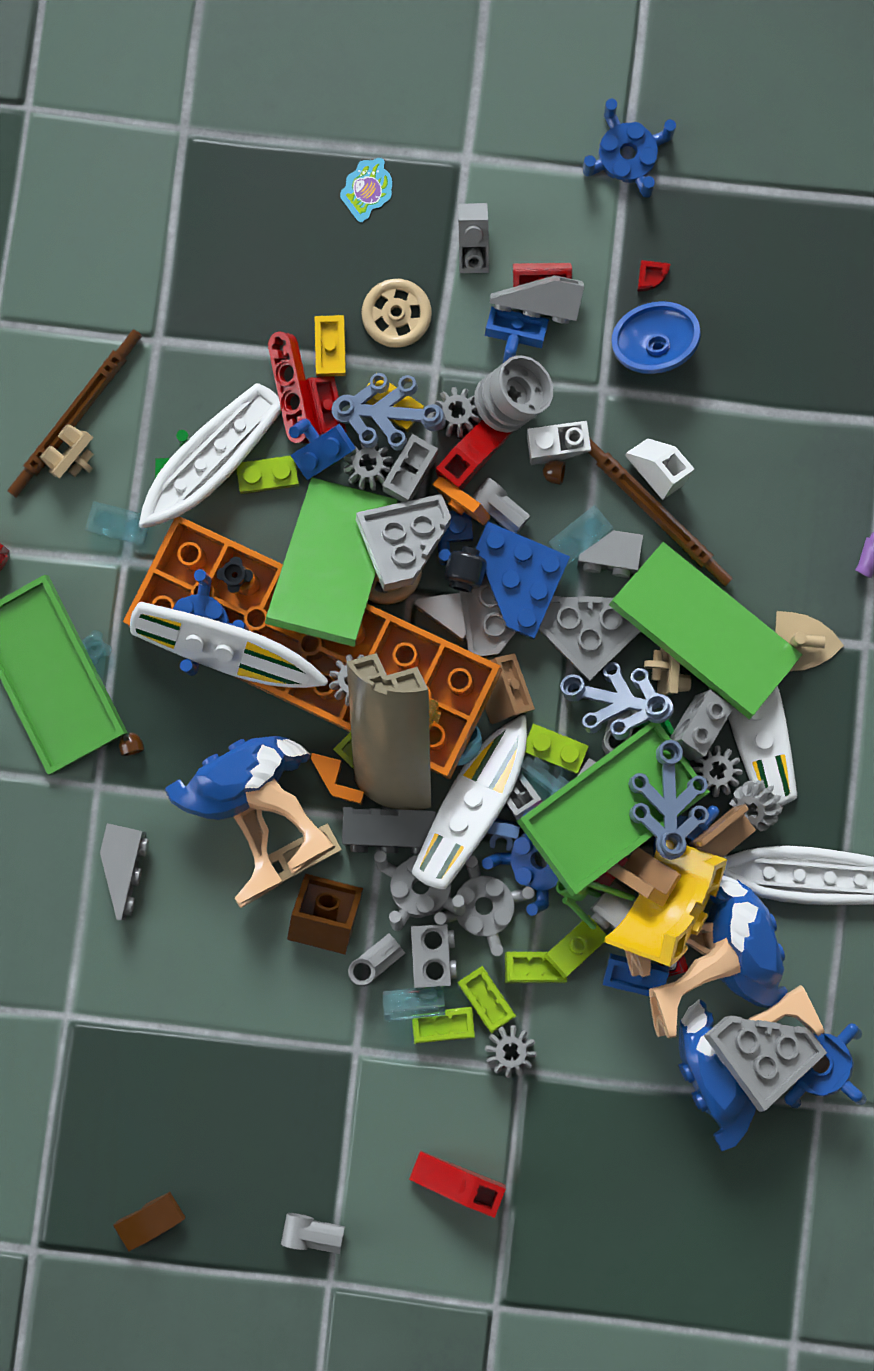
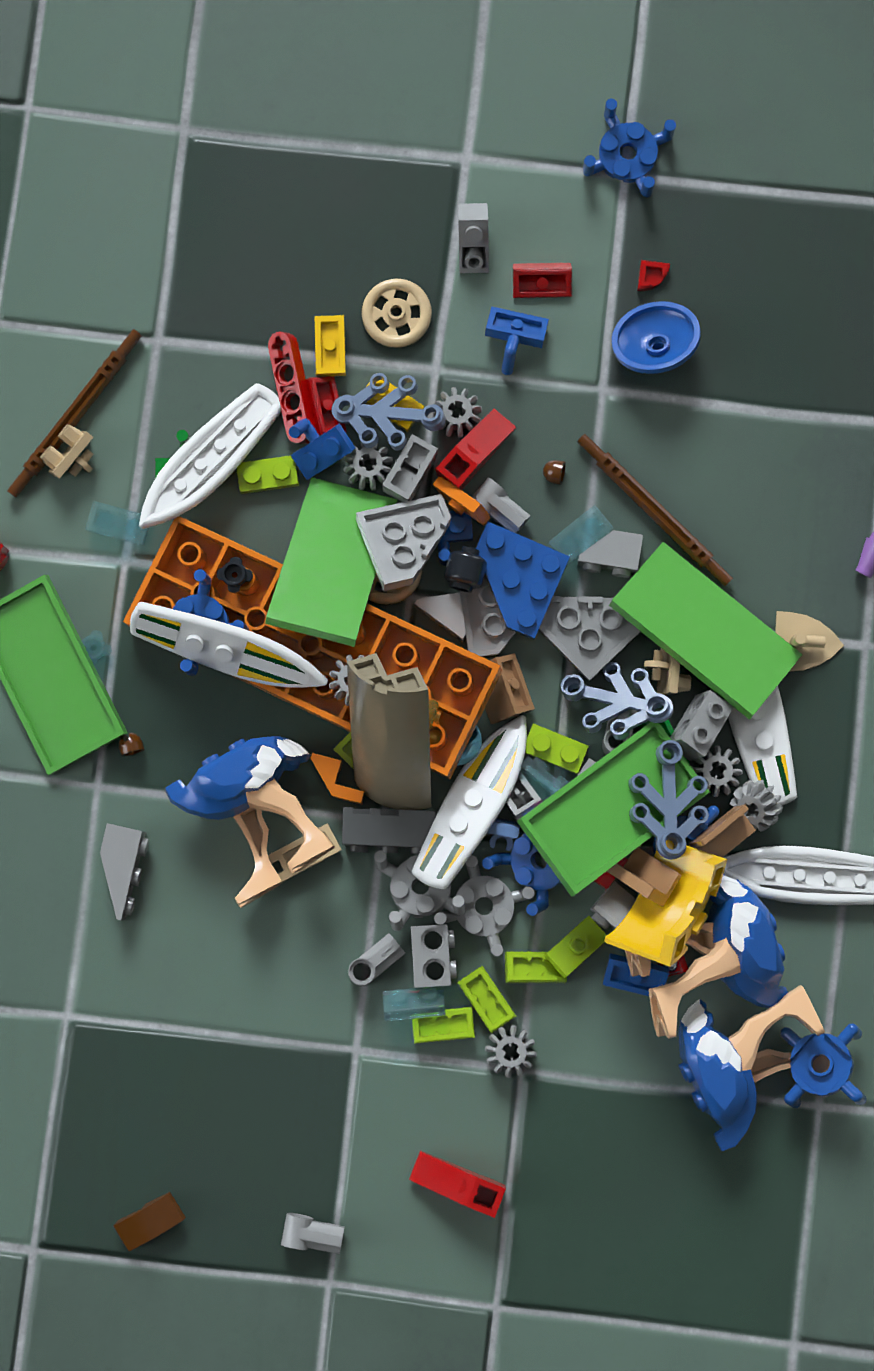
(324, 914): reddish brown slope -> none
(367, 188): sticker -> none
(513, 394): light grey wheel -> none
(548, 296): light grey slope -> none
(557, 442): white slope -> none
(570, 901): bright green plant -> none
(660, 466): white slope -> none
(764, 1055): light grey plate -> none

